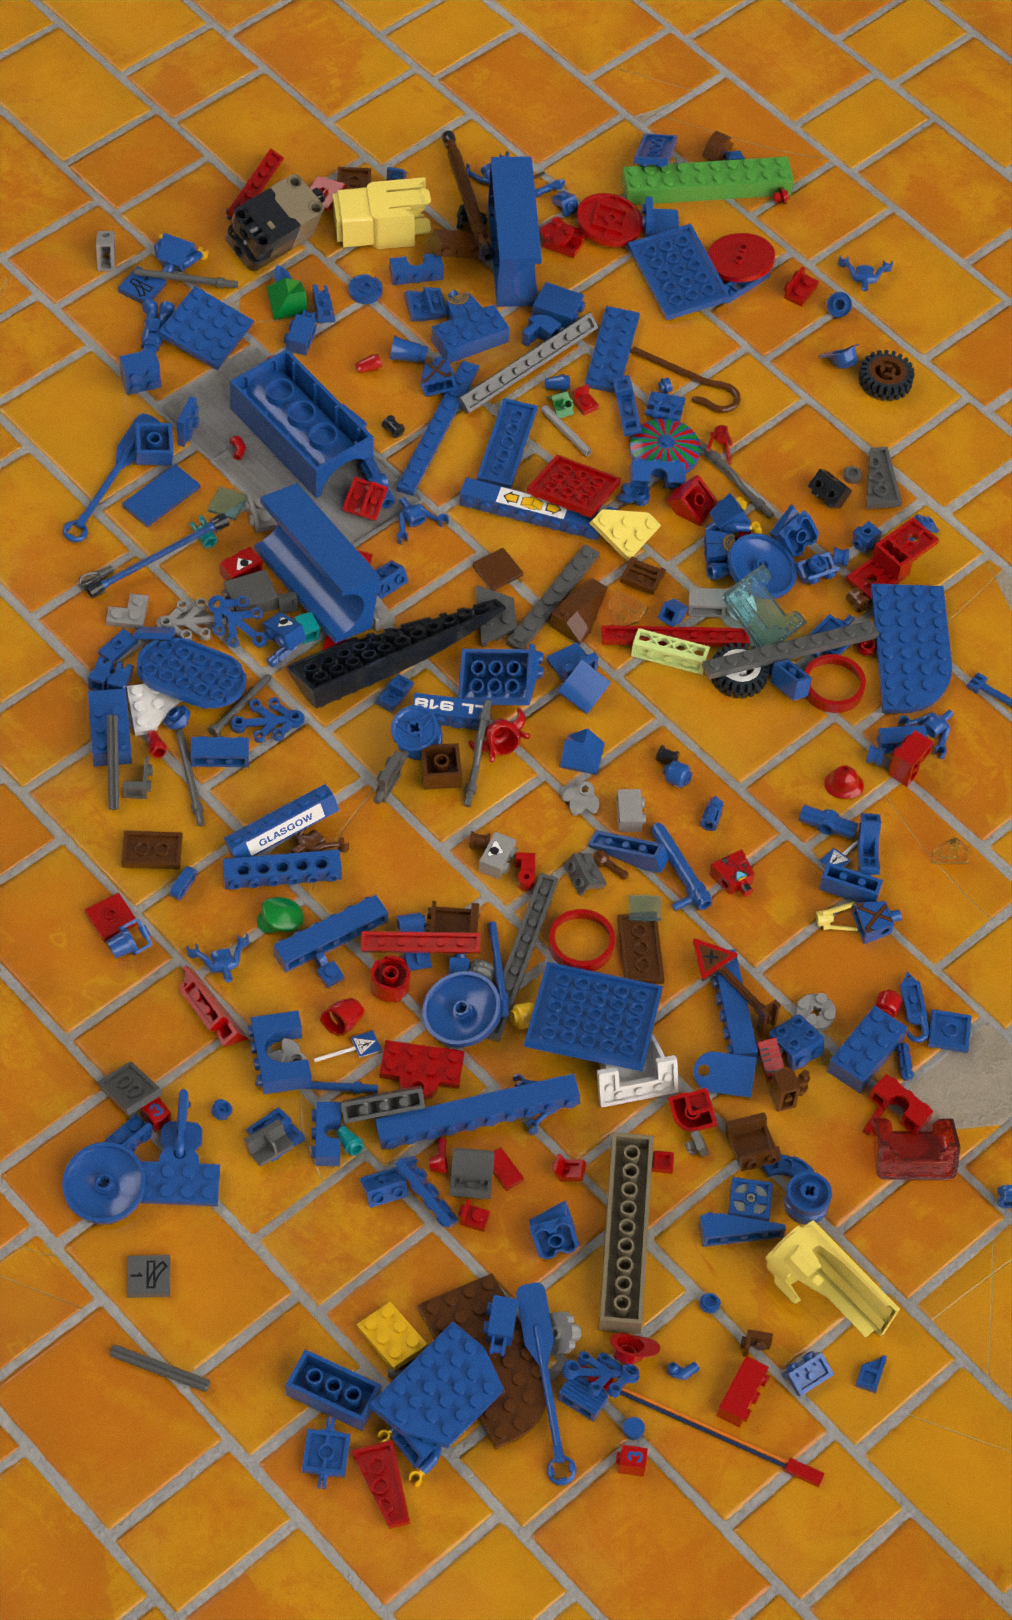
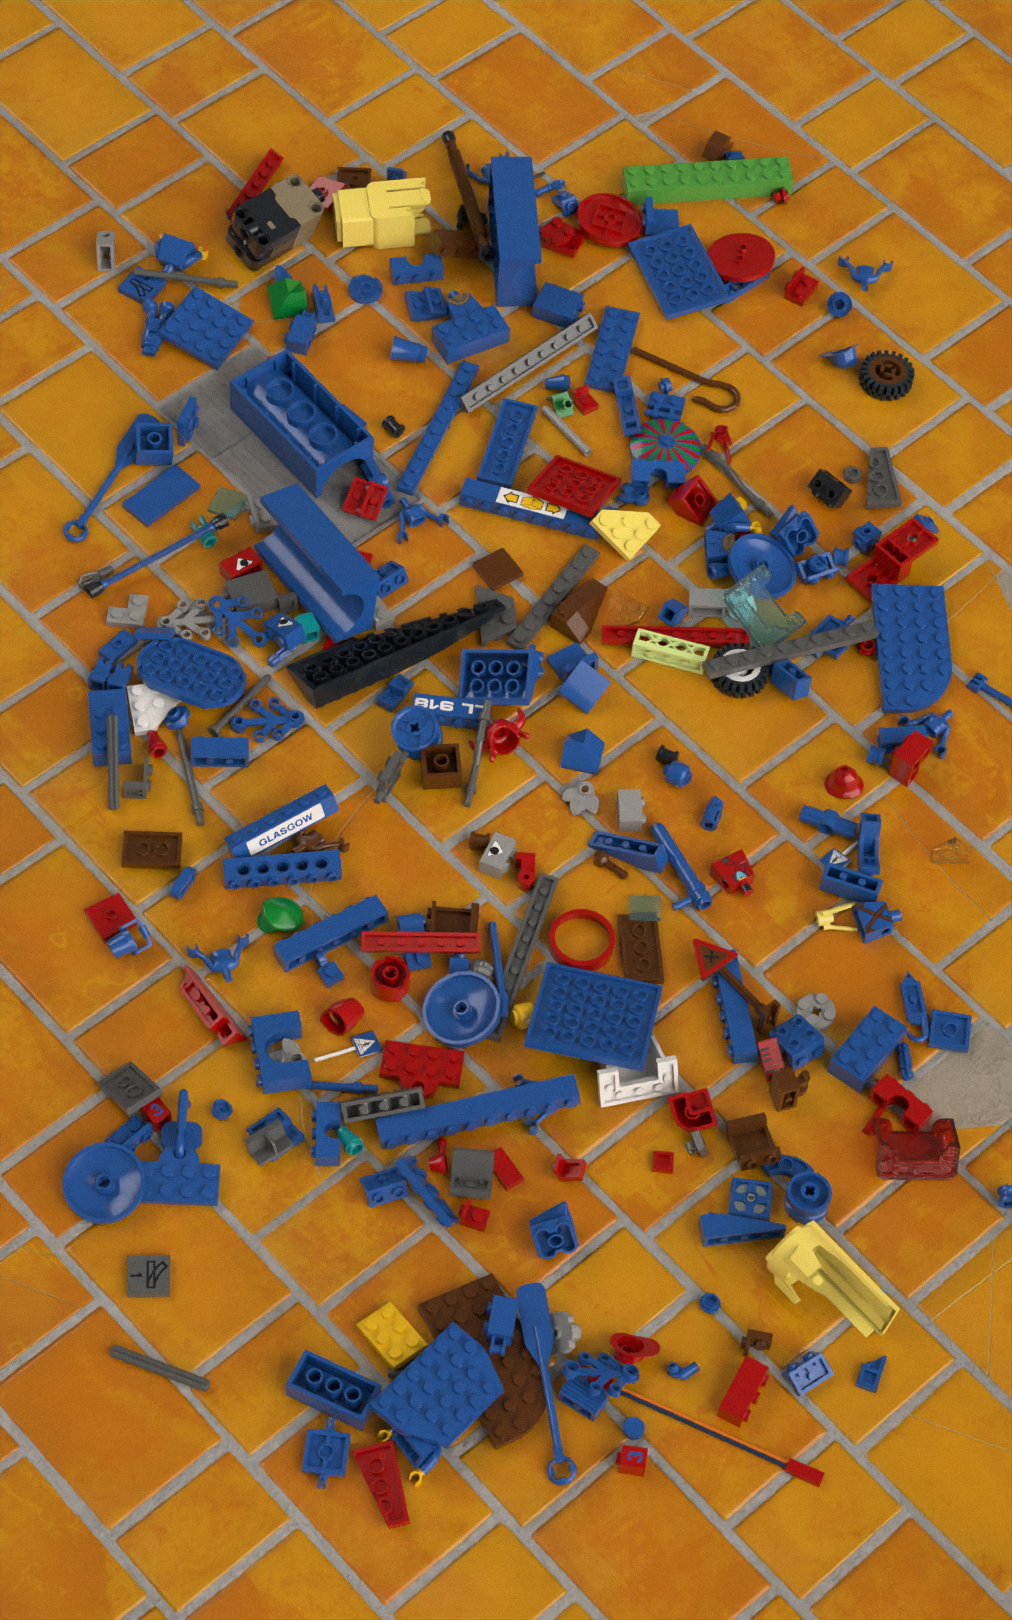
(140, 371): blue brick -> none
(240, 447): red arm -> none
(369, 363): red cone -> none
(438, 377): blue torso -> none
(540, 327): blue brick -> none
(584, 872): dark grey bracket -> none
(626, 1233): dark tan brick -> none
(641, 579): reddish brown plate -> none
(655, 149): blue plate -> none
(727, 1074): blue tile -> none
(830, 705): red piece -> none
(859, 601): reddish brown wheel -> none
(888, 1002): red head -> none

